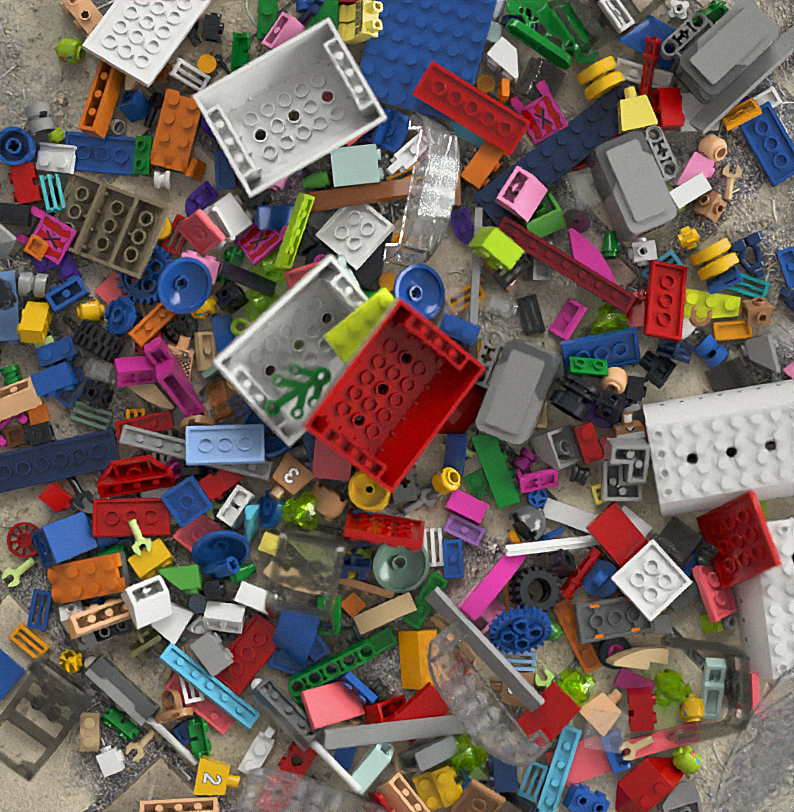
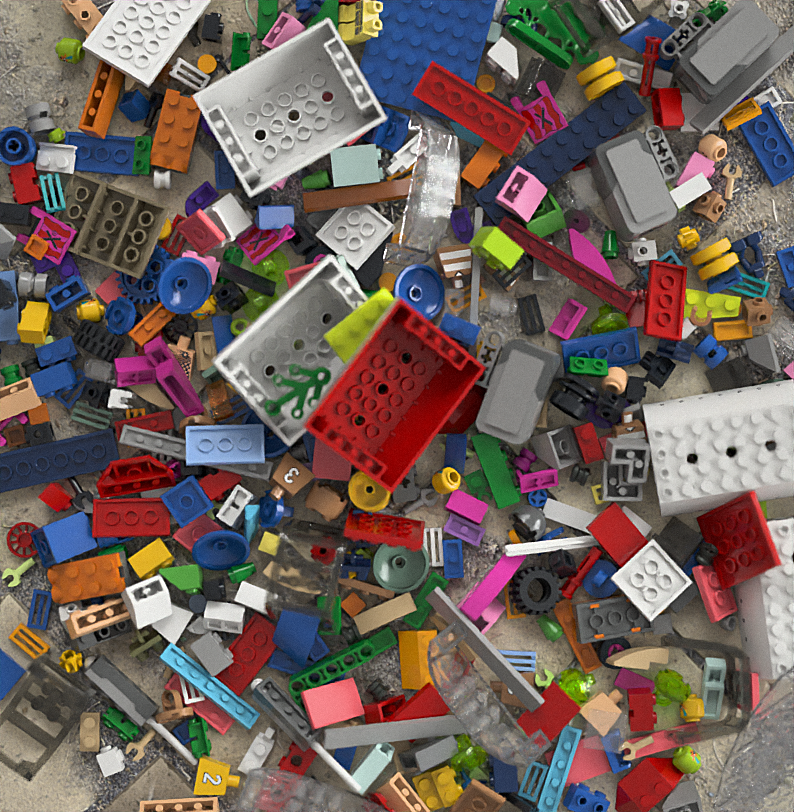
(31, 366): none -> pearl dark grey wheel
(117, 126): light grey hinge -> none
(118, 398): none -> white hinge
(139, 538): yellowish green bar -> none
(195, 169): orange tile -> none
(222, 568): blue hinge -> none
(294, 231): lime tile -> none
(298, 509): clear neon green tile -> none
(326, 557): none -> red brick
(352, 683): blue plate -> none
(454, 263): none -> medium nougat torso
(503, 91): orange tile -> none
(520, 629): blue gear -> none
(634, 112): light yellow torso -> none
(709, 627): lime plate -> none

